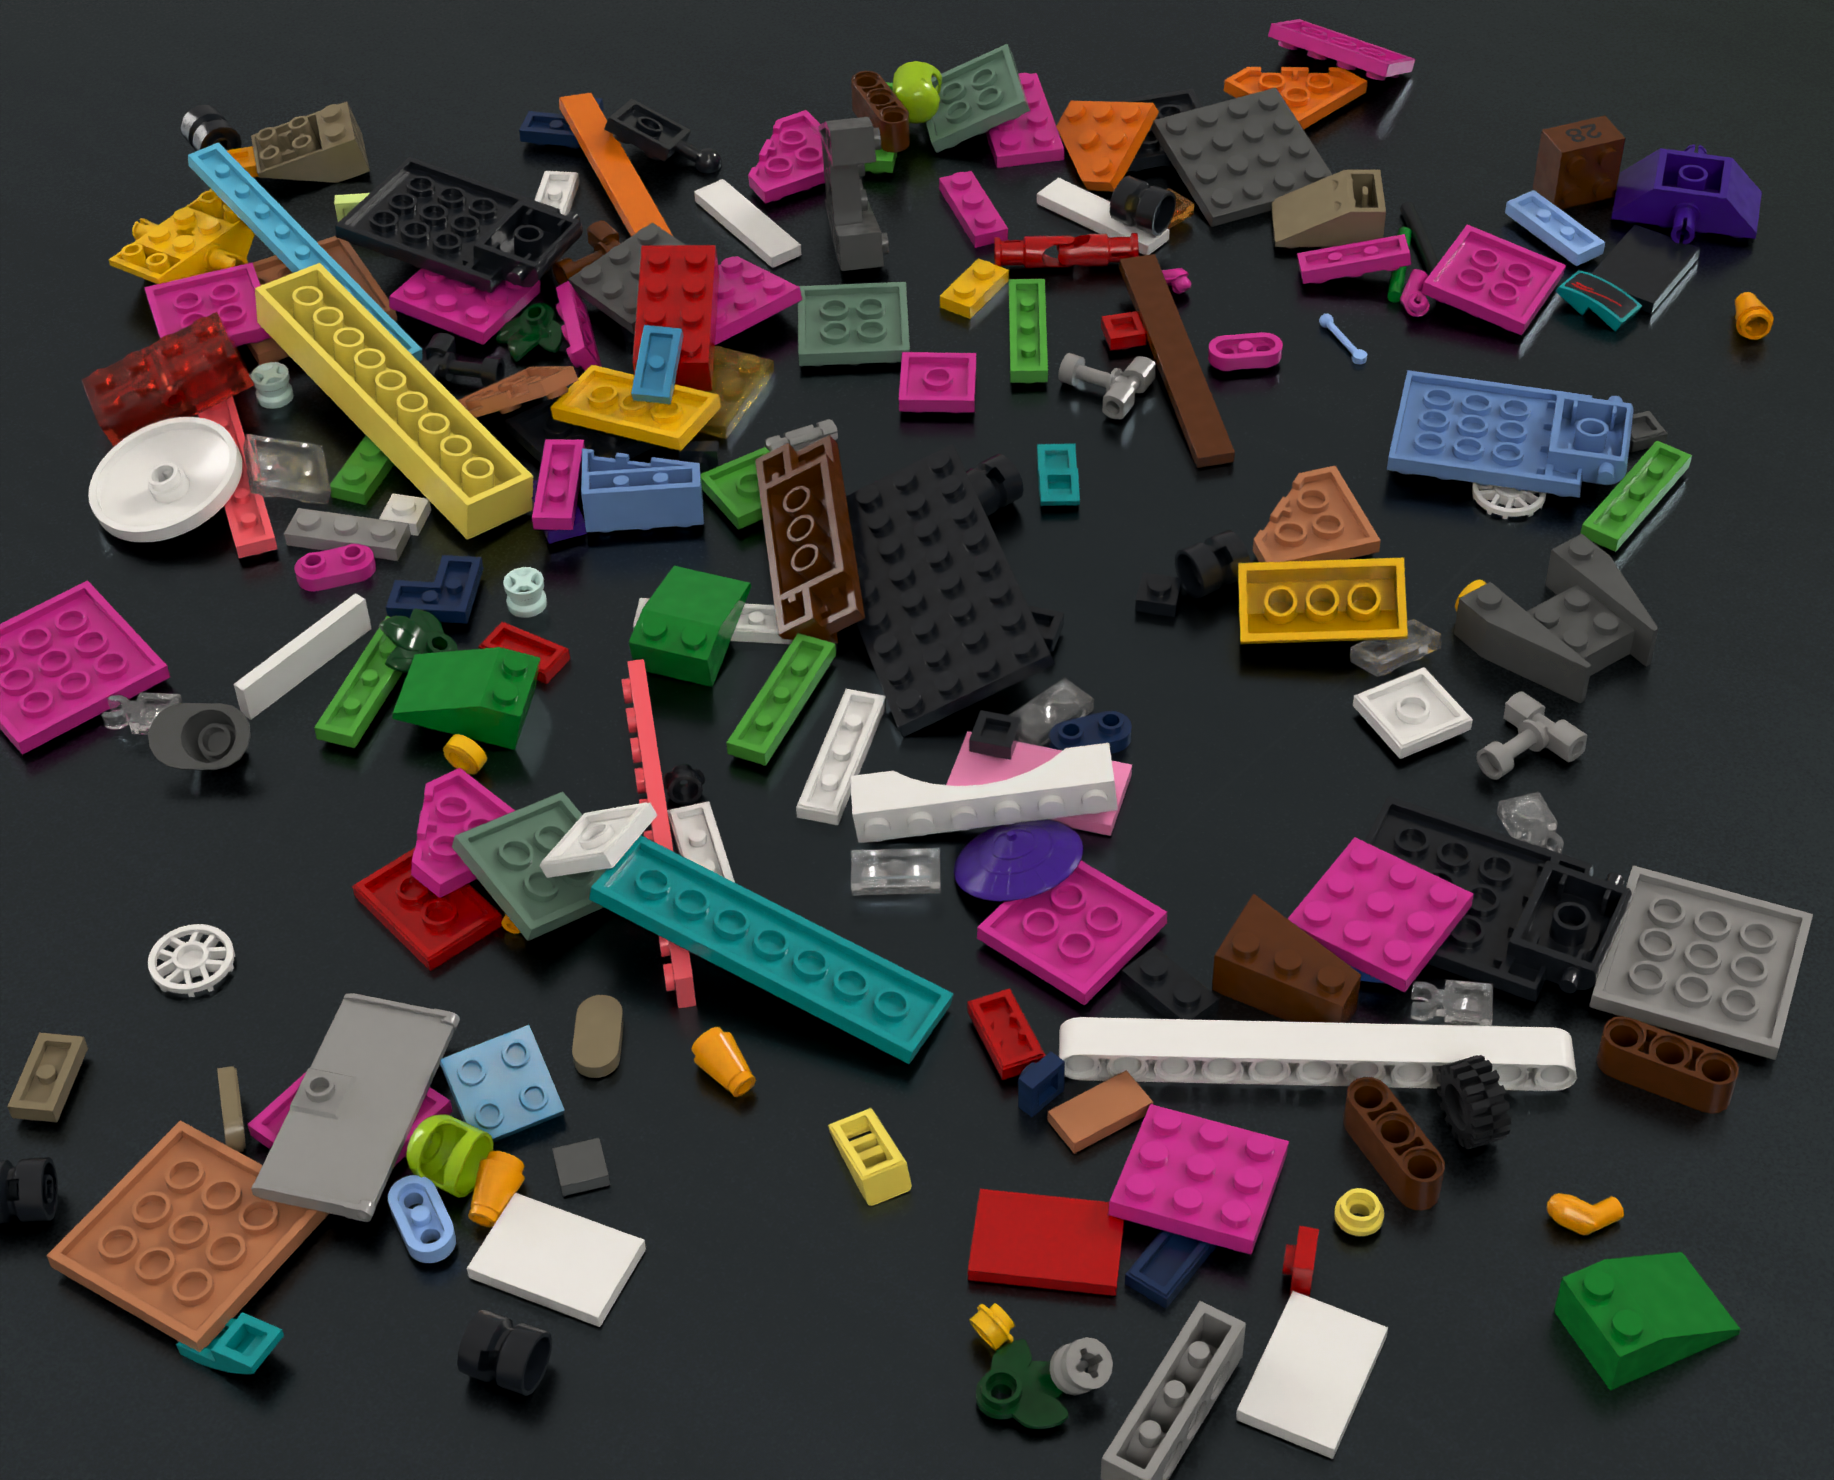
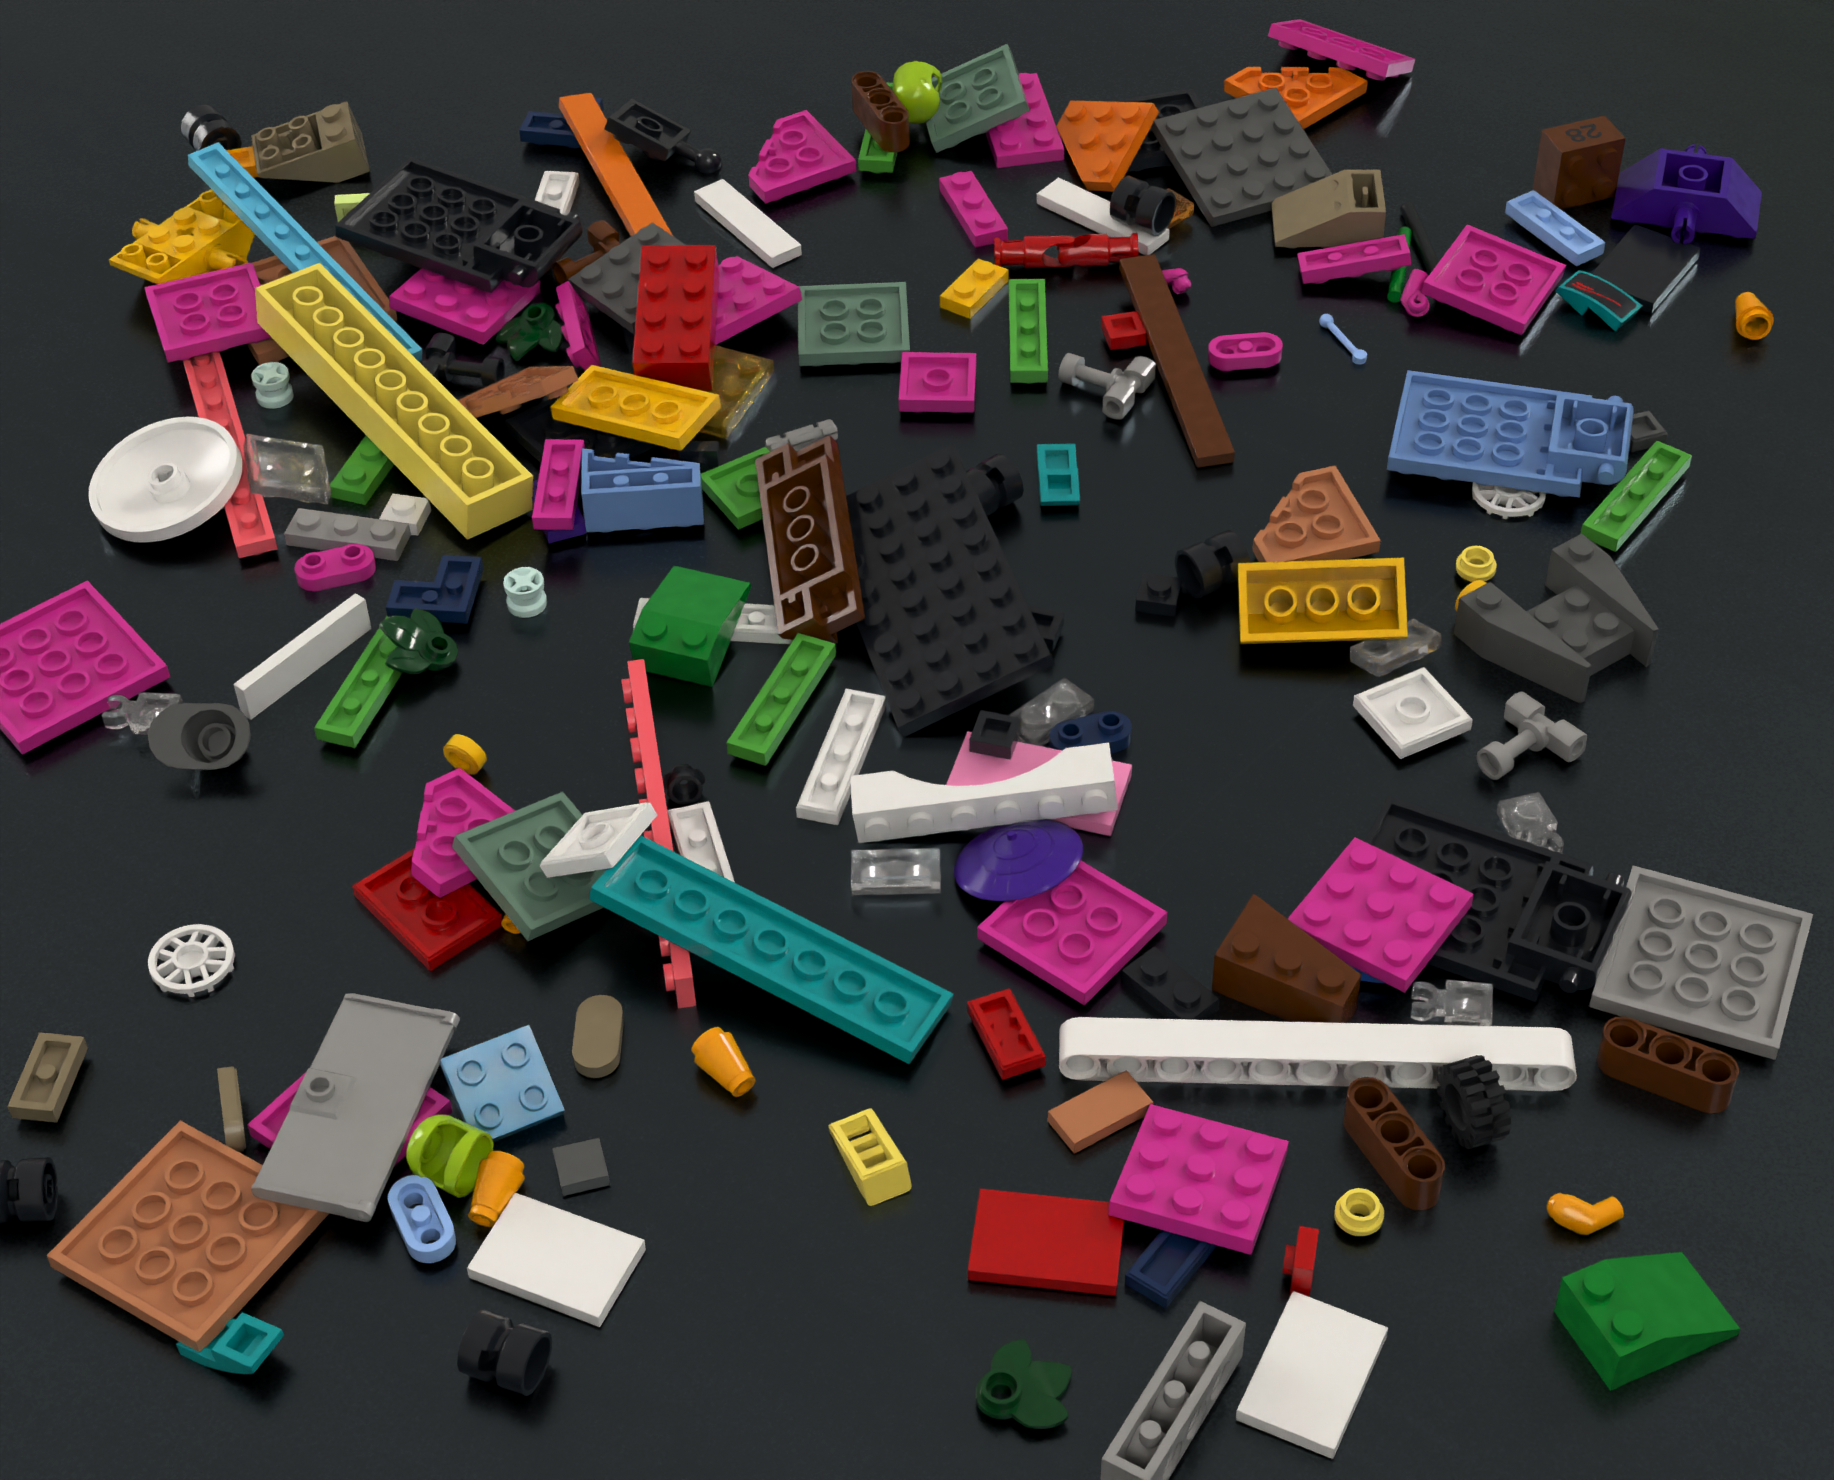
(168, 379): clear red brick -> none
(470, 693): green slope -> none
(509, 637): red tile -> none
(657, 364): dark azure plate -> none
(852, 222): dark grey wedge -> none
(993, 1325): yellow plate -> none
(1040, 1083): dark blue plate -> none
(1069, 1371): light grey wheel -> none
(1476, 564): none -> light yellow plate

